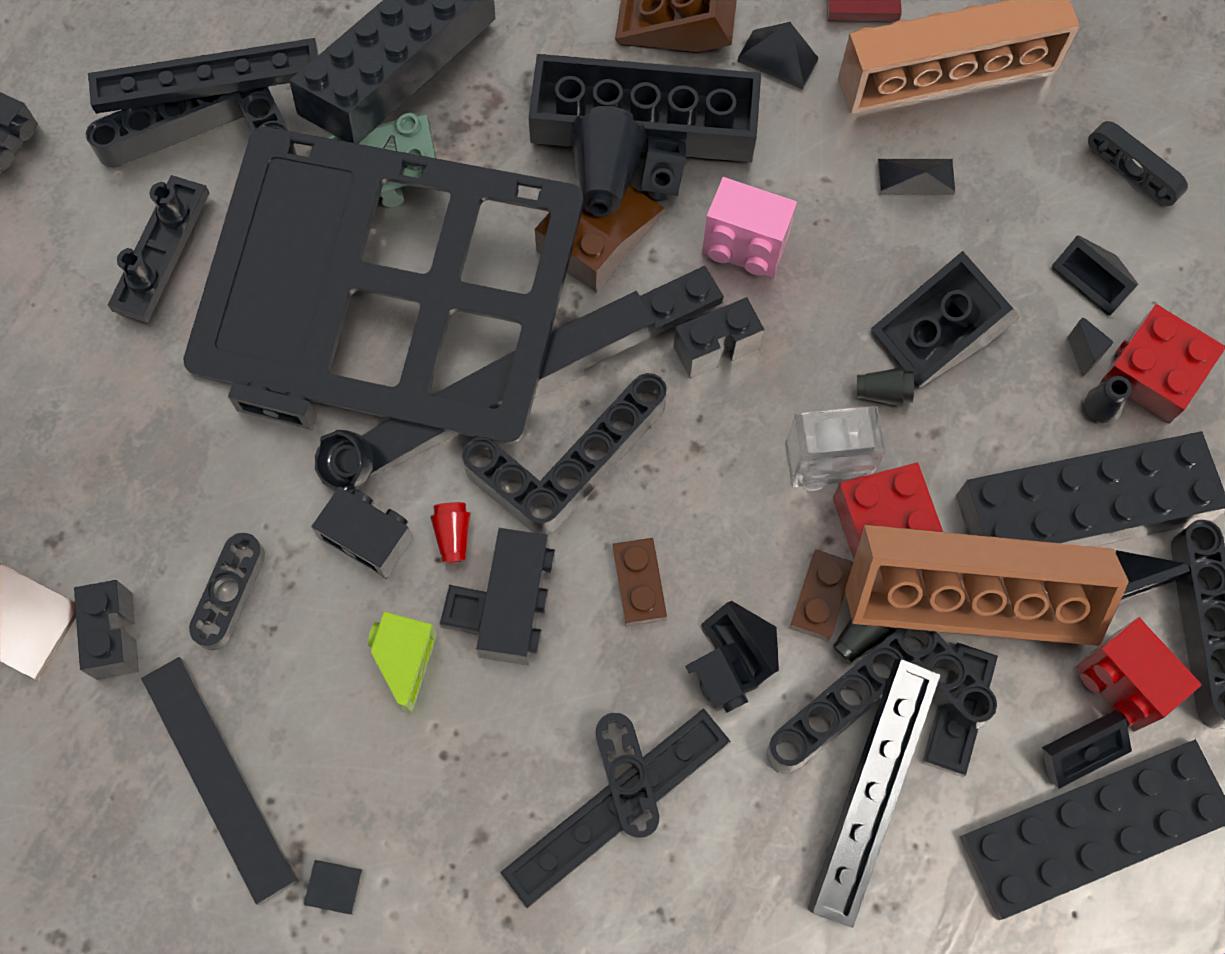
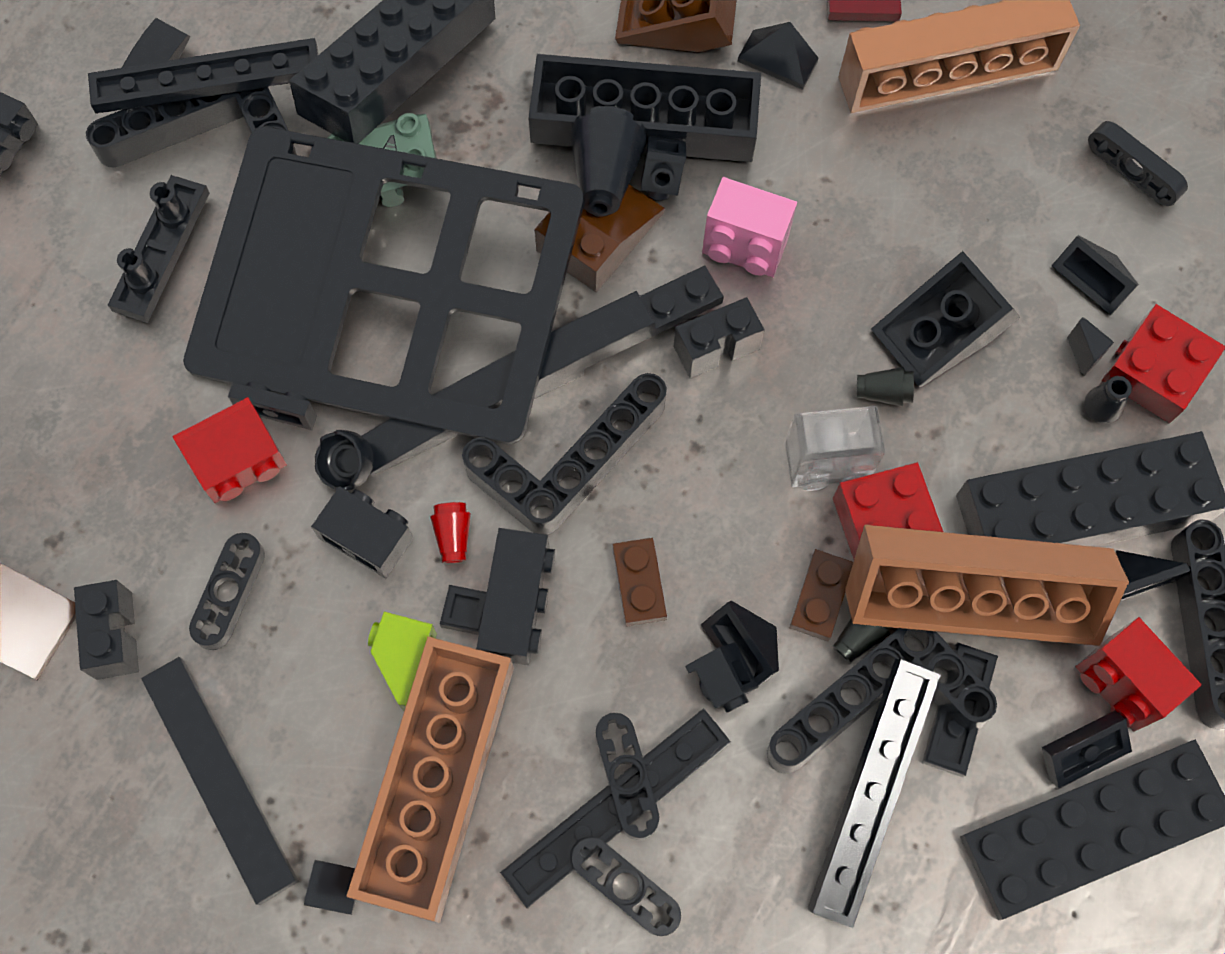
(157, 44): none -> black slope
(230, 451): none -> red slope
(432, 780): none -> nougat brick
(658, 896): none -> black beam
(916, 177): black slope -> none

